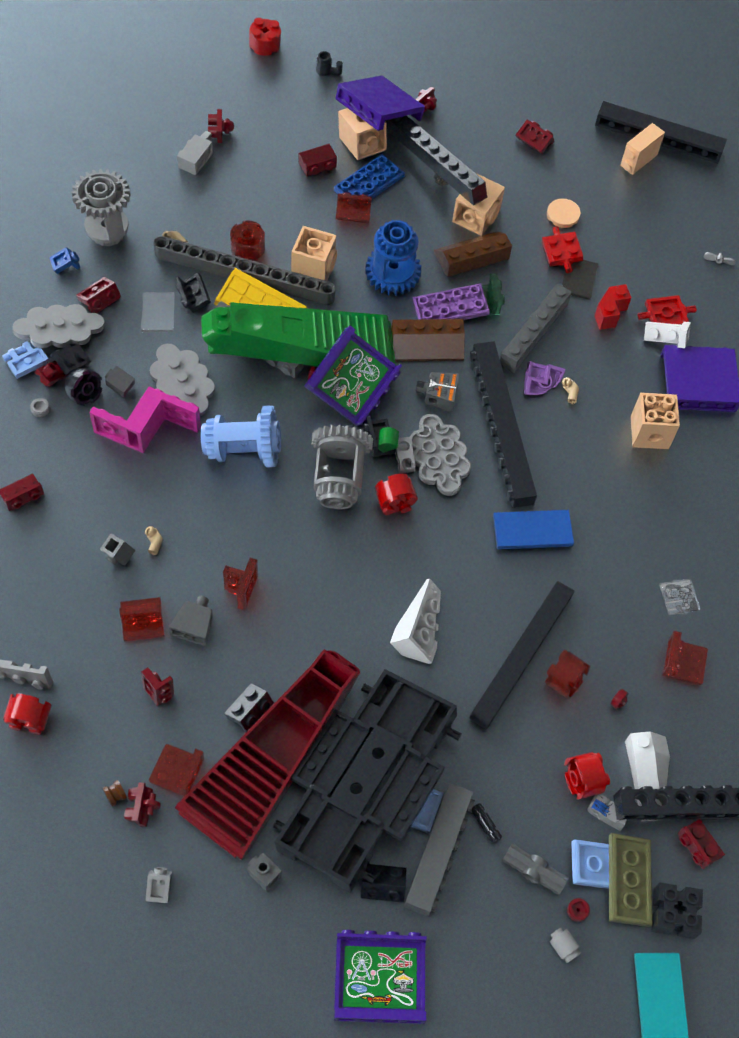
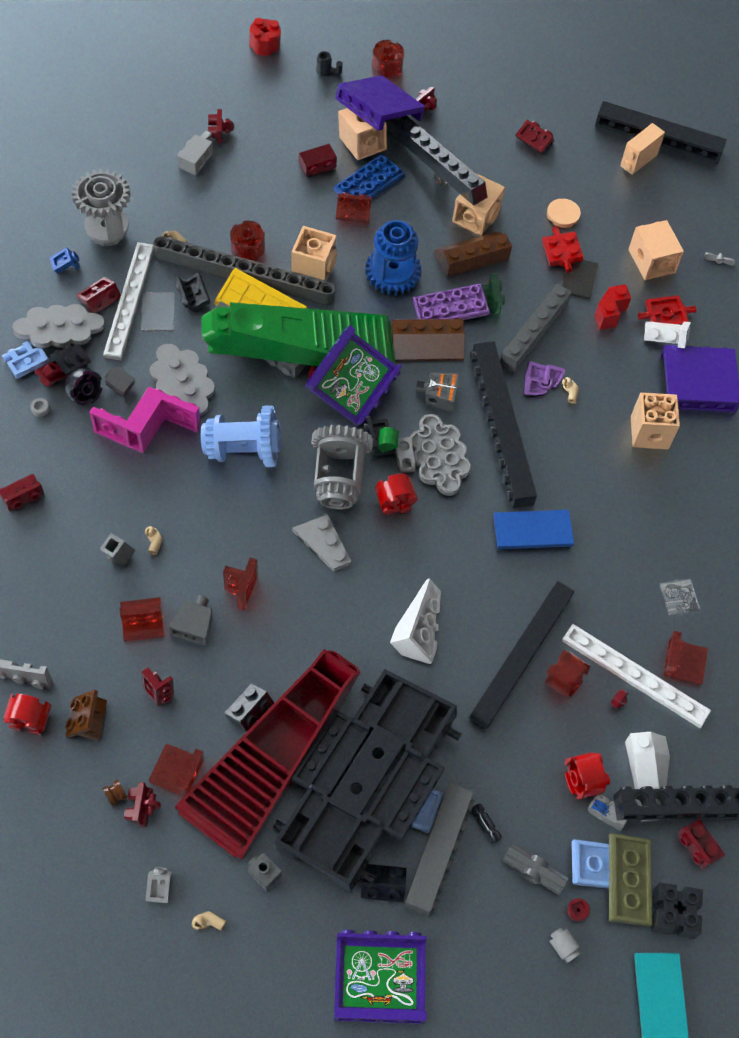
(86, 716): none -> reddish brown bracket
(129, 302): none -> white tile
(208, 919): none -> tan arm
(324, 540): none -> light grey wing
(387, 58): none -> clear red brick
(636, 676): none -> white tile
(655, 250): none -> light nougat brick

